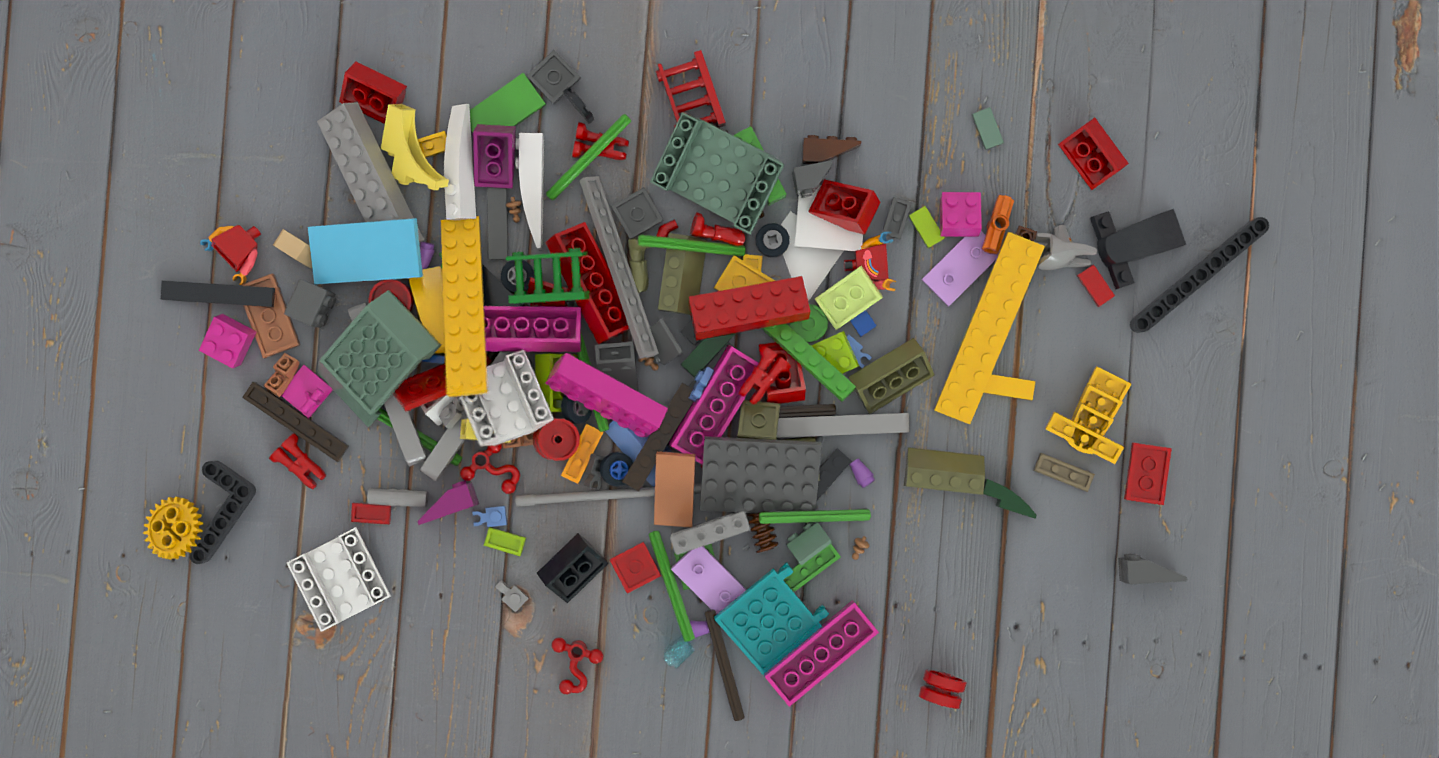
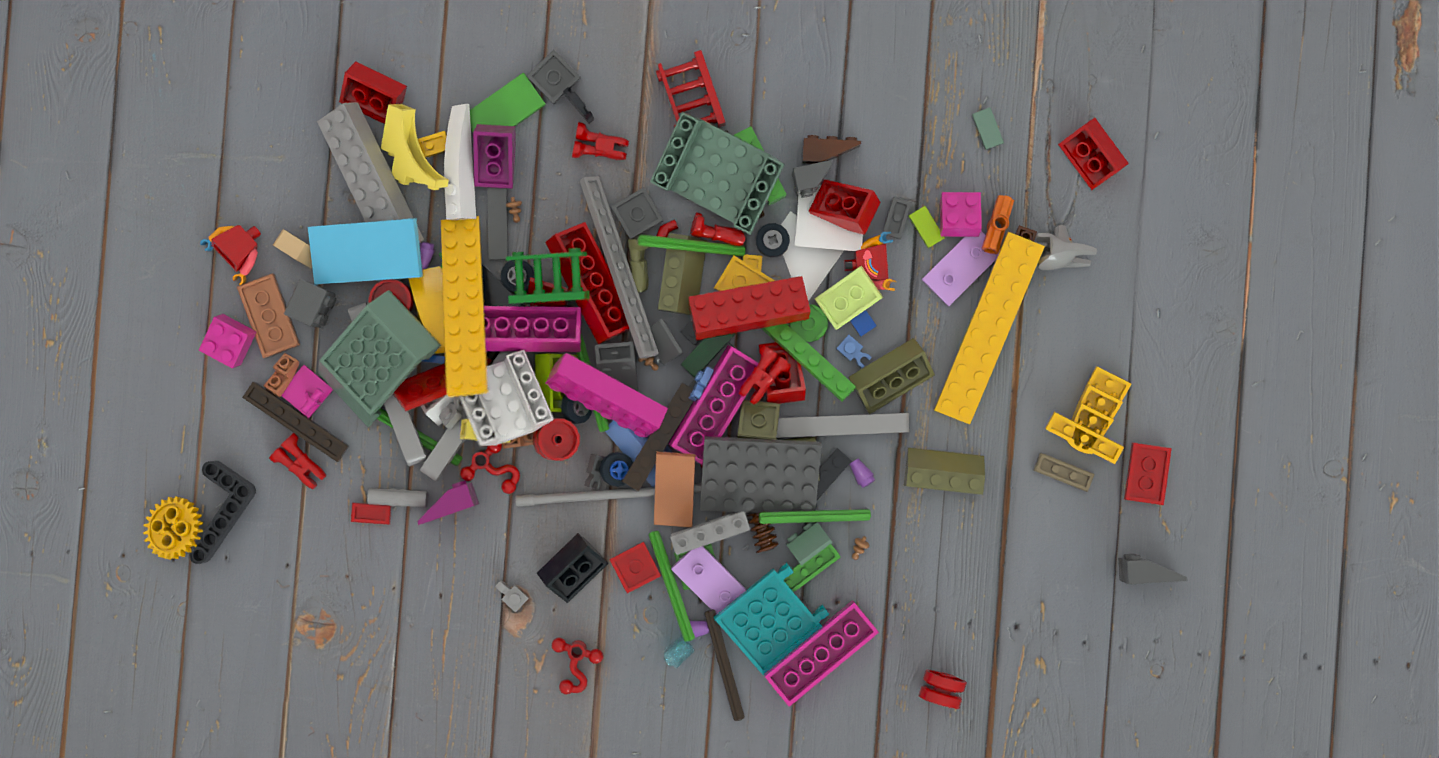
(217, 293): black tile -> none
(338, 579): white slope -> none
(494, 516): medium blue plate -> none
(504, 541): lime tile -> none
(532, 181): white slope -> none
(579, 461): light orange plate -> none
(588, 157): bright green axle -> none
(807, 410): dark brown axle -> none
(837, 352): lime plate -> none
(1007, 499): dark green slope -> none
(1010, 387): yellow tile -> none
(1095, 285): red tile -> none
(1134, 242): black slope -> none
(1207, 270): black beam -> none

